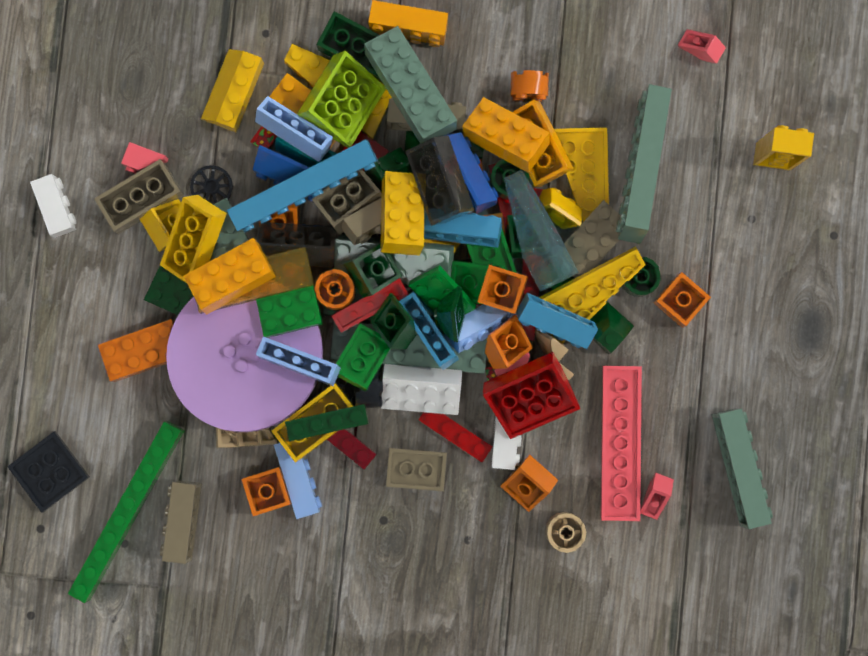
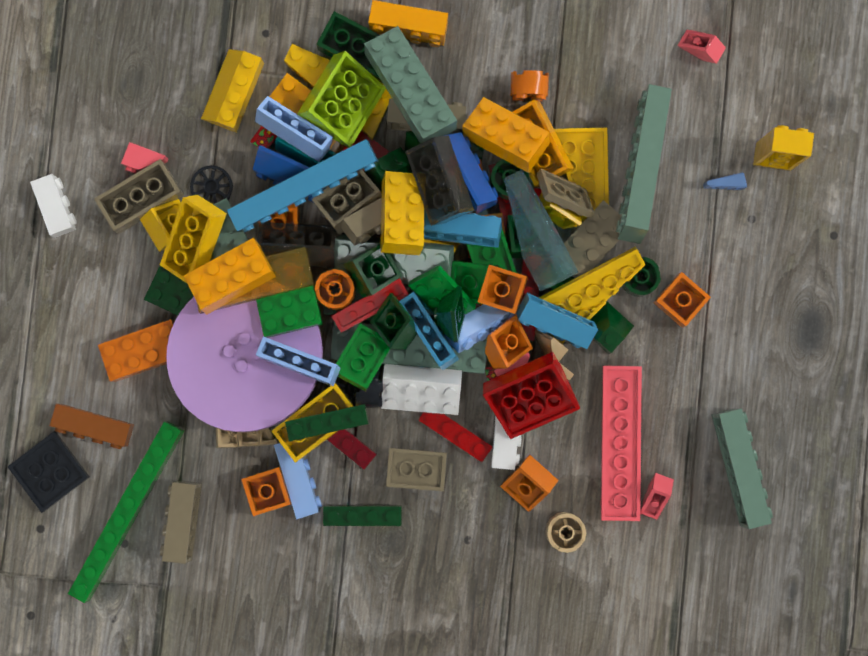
(92, 425): none -> dark orange brick
(362, 515): none -> dark green brick
(565, 193): none -> dark tan plate
(730, 182): none -> medium blue slope

